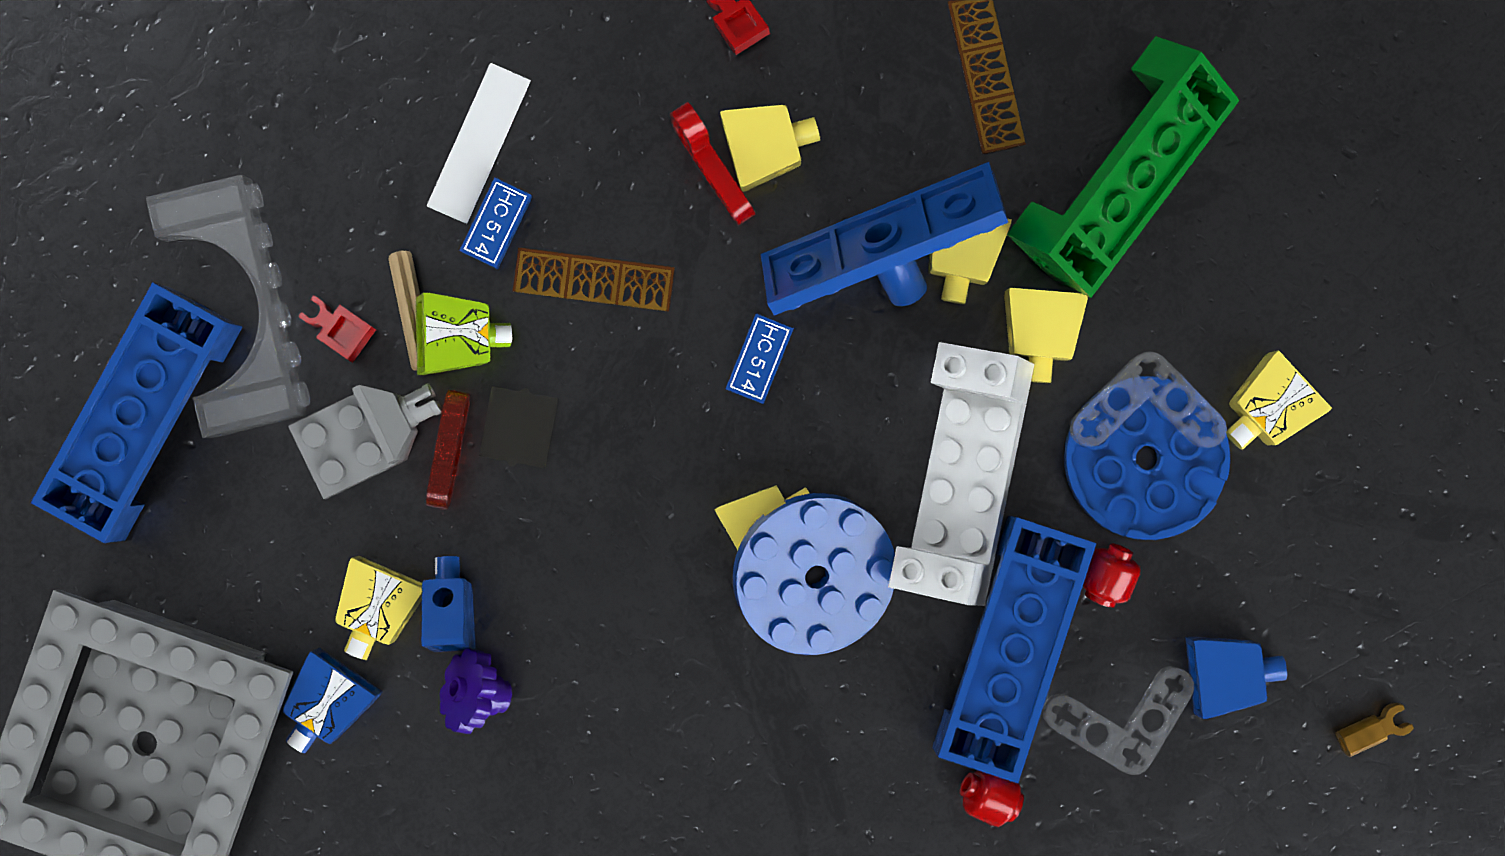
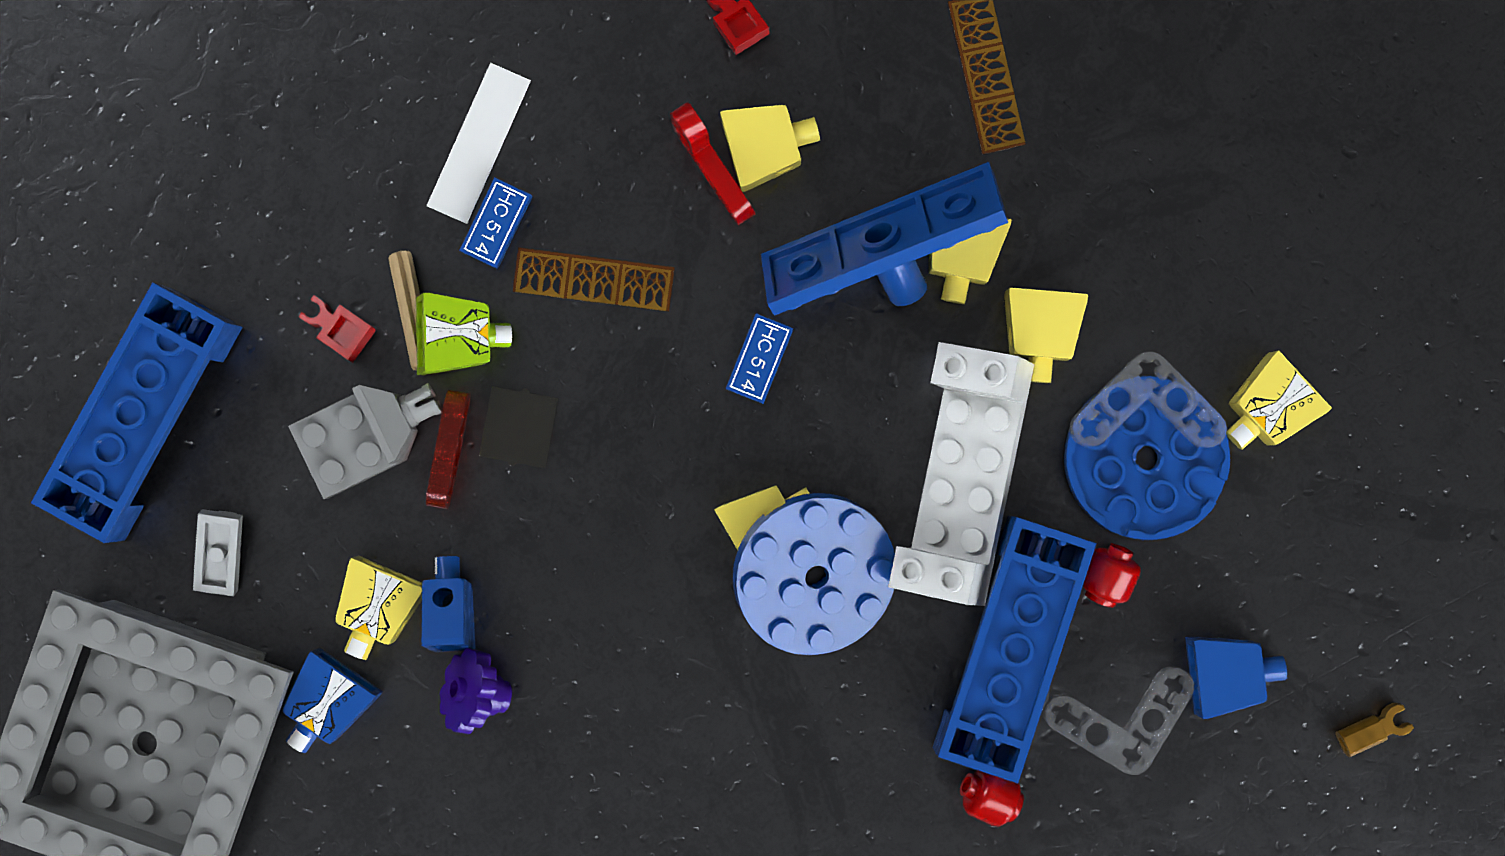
(217, 552): none -> light grey plate
(268, 382): clear arch -> none
(1136, 176): green plate -> none

